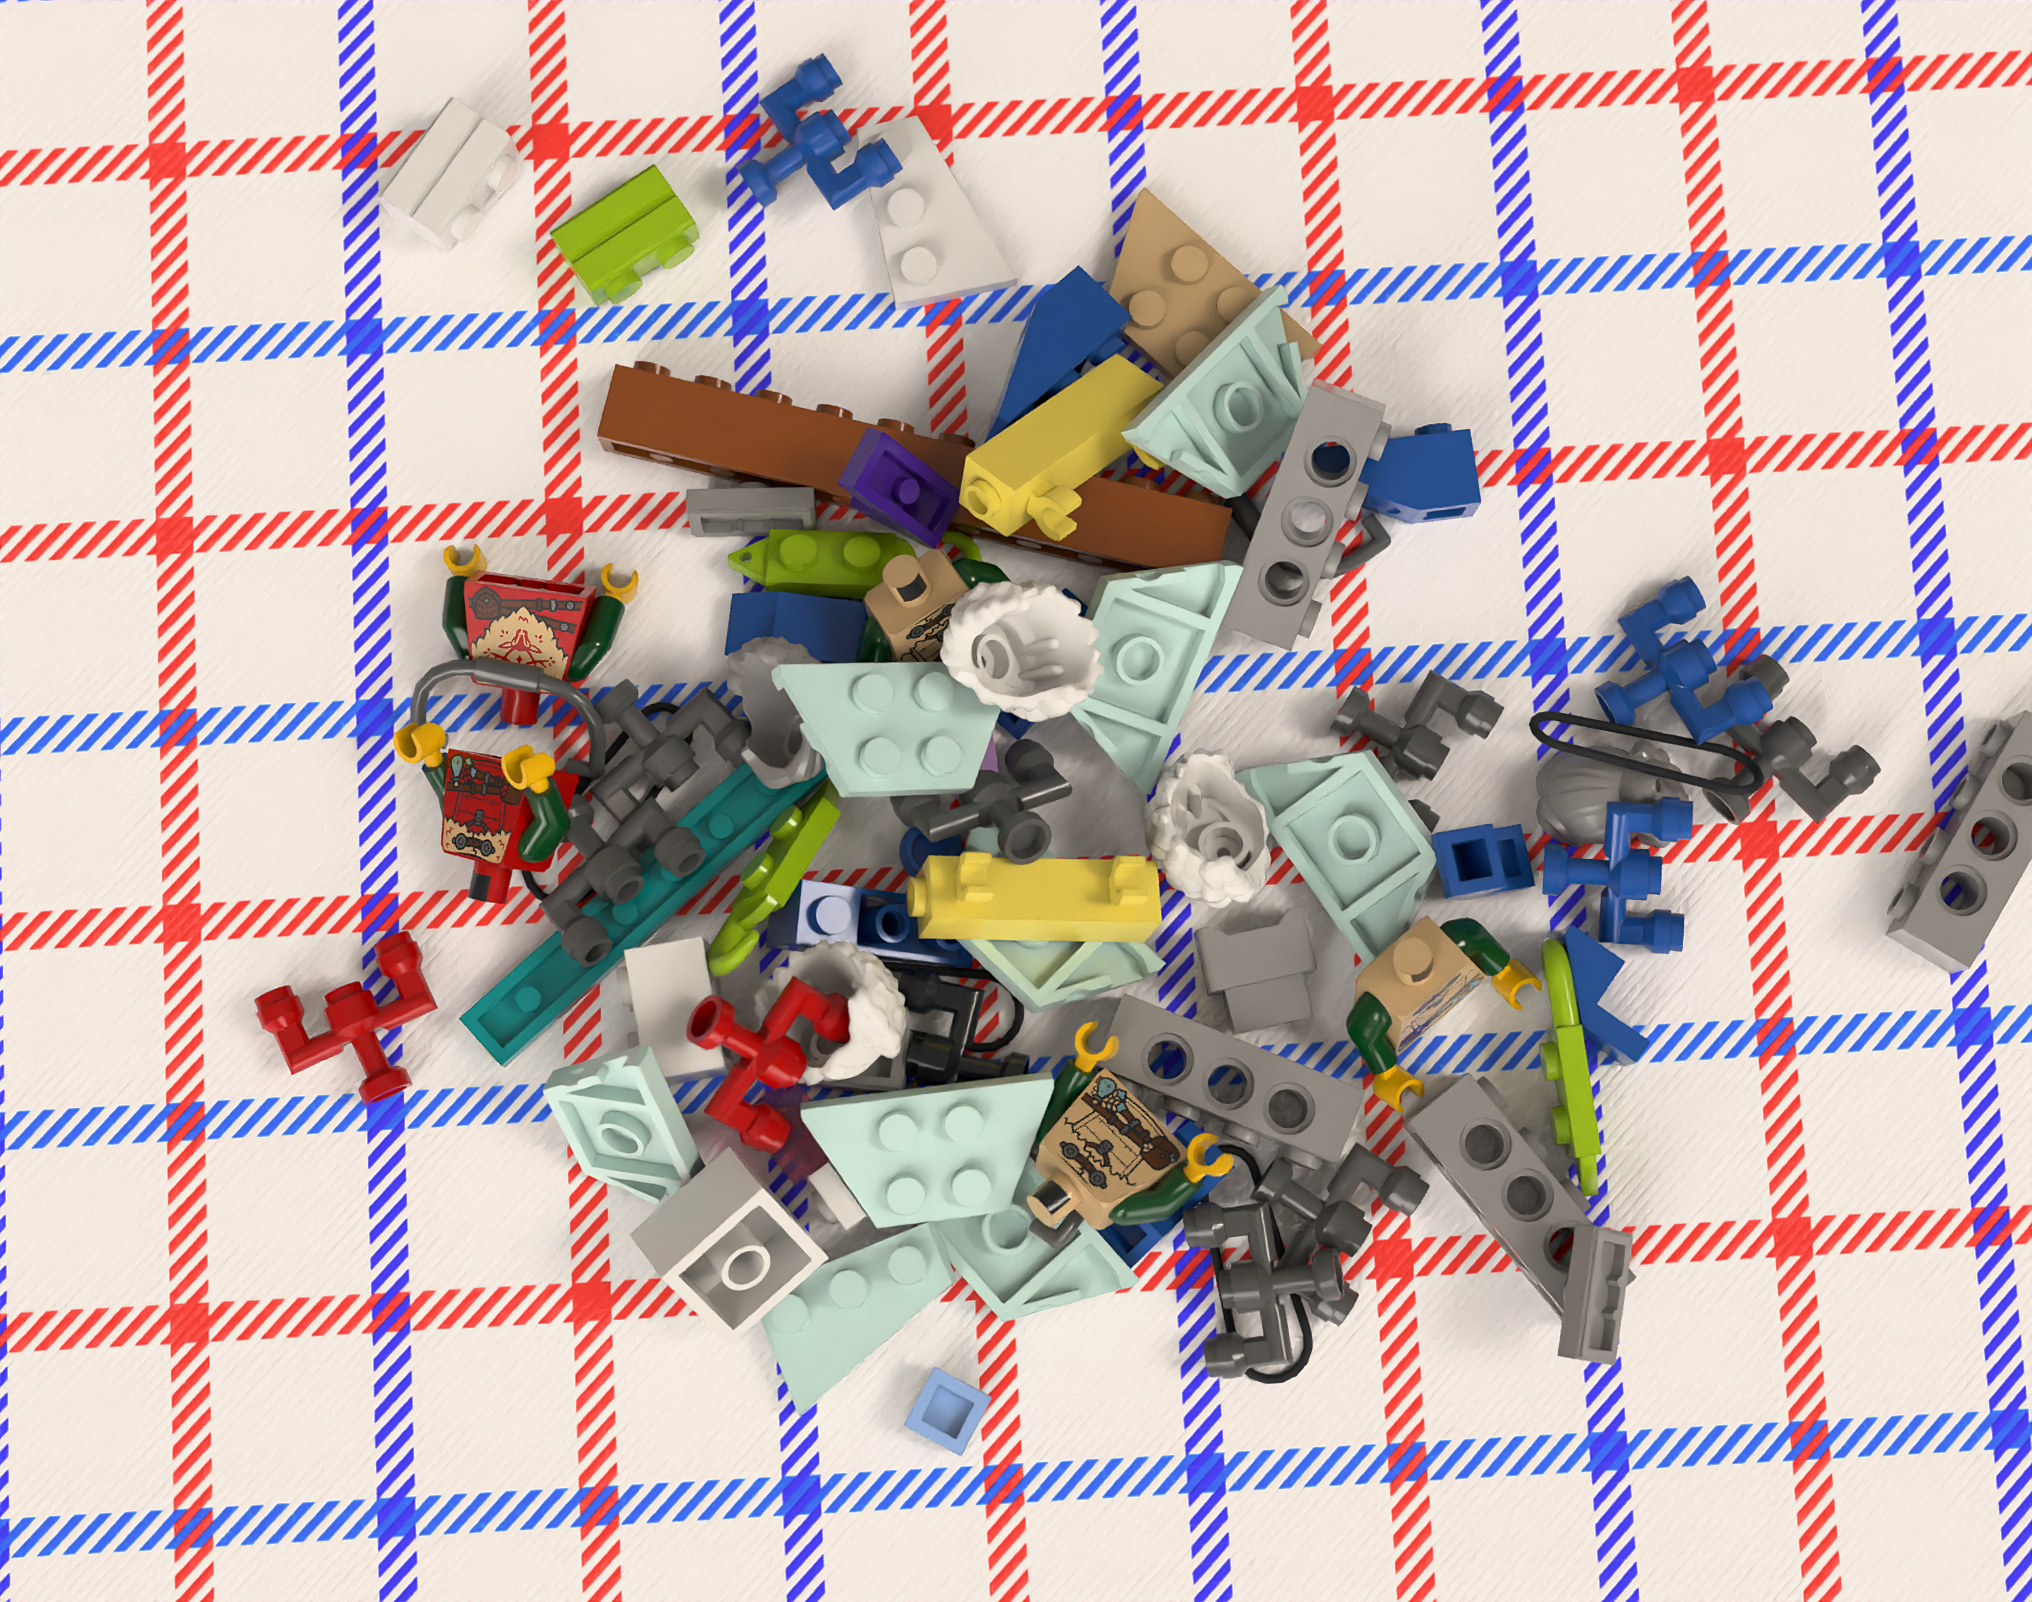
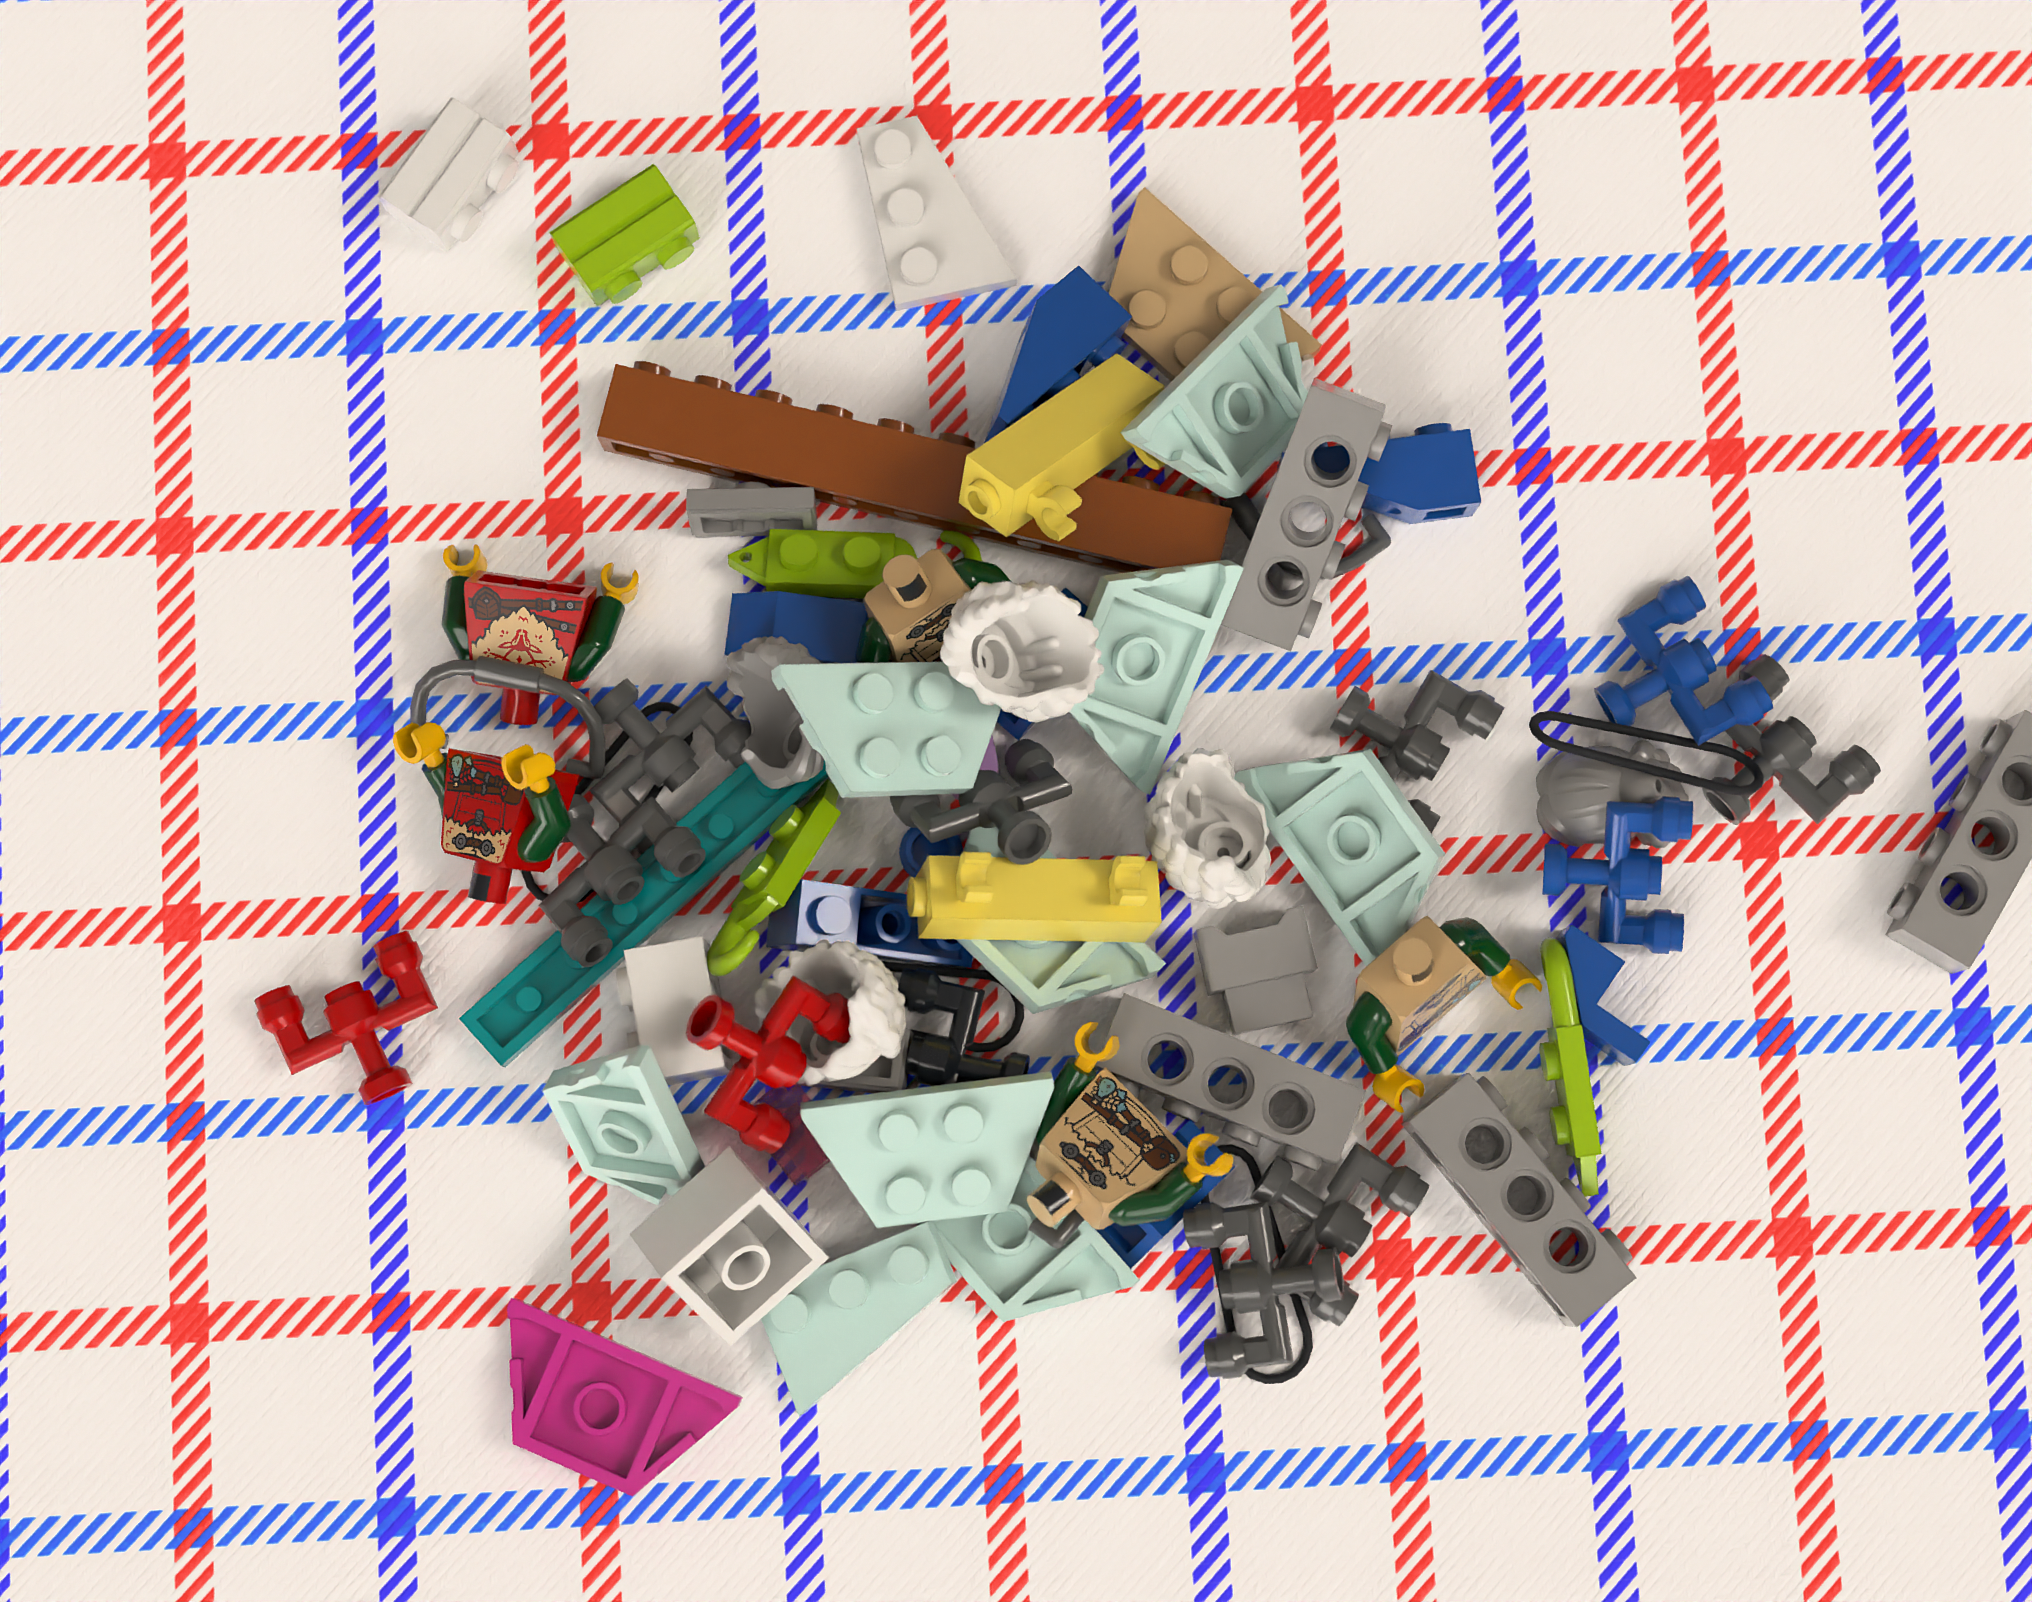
(603, 1402): none -> dark pink wing
(816, 142): blue piece -> none
(835, 1198): white plate -> none
(899, 489): dark purple slope -> none
(947, 1411): light blue plate -> none
(1482, 861): blue slope -> none
(1595, 1294): light grey plate -> none

